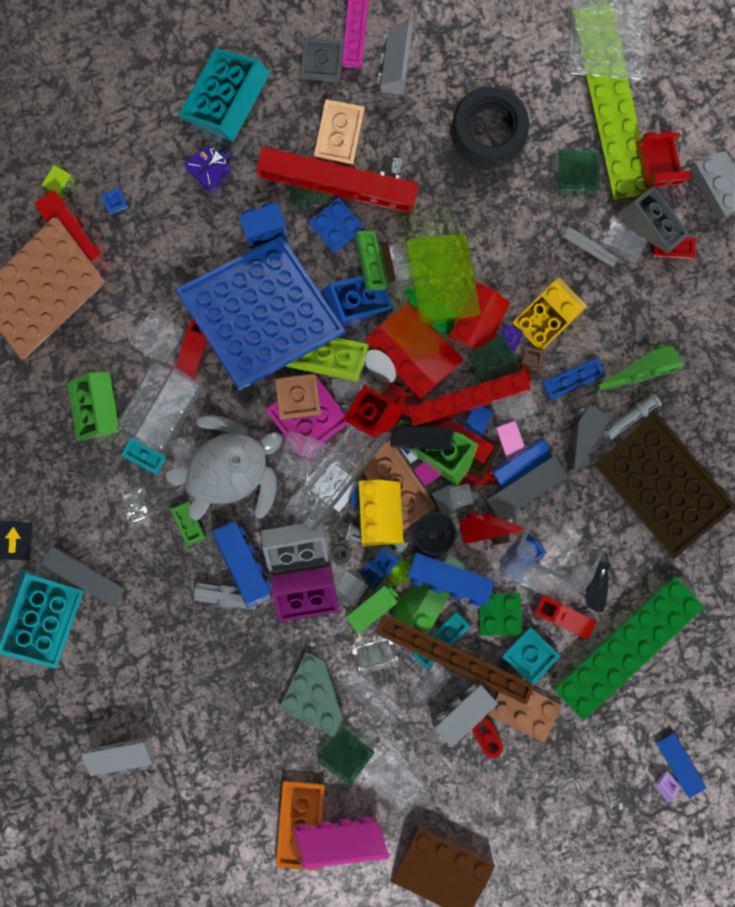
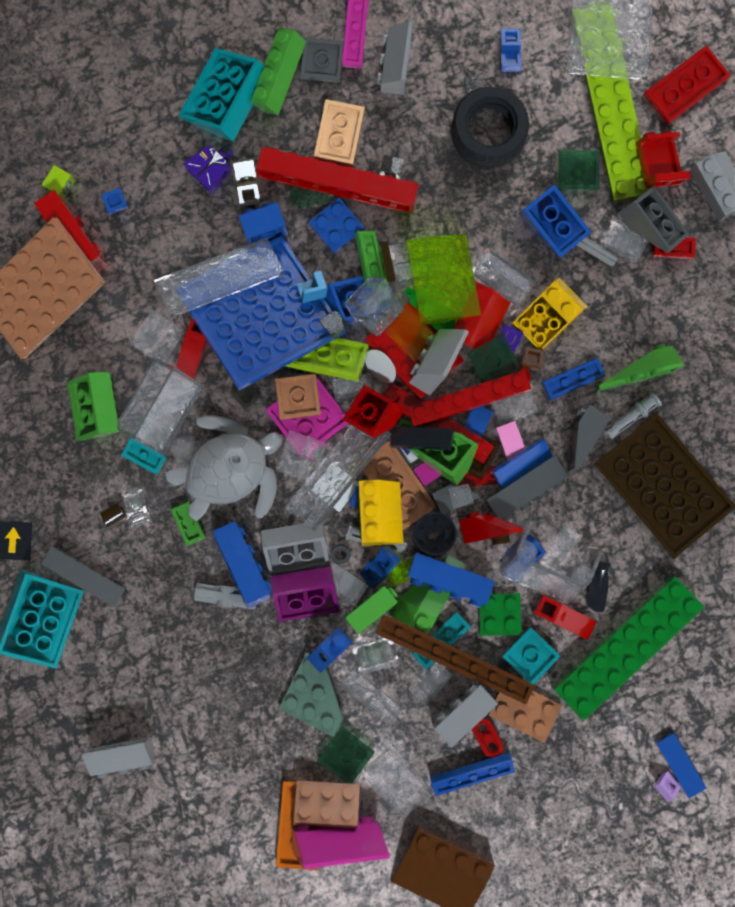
(113, 515): none -> dark brown piece
(218, 277): none -> clear plate
(246, 182): none -> brick
(278, 71): none -> bright green brick
(313, 289): none -> dark azure panel
(326, 804): none -> nougat plate
(331, 648): none -> blue torso
(334, 324): none -> clear smoke slope
(374, 305): none -> clear slope
(437, 359): none -> light grey slope
(472, 774): none -> blue plate
(503, 277): none -> clear brick
(510, 50): none -> blue slope
(555, 221): none -> blue slope
(687, 84): none -> red tile

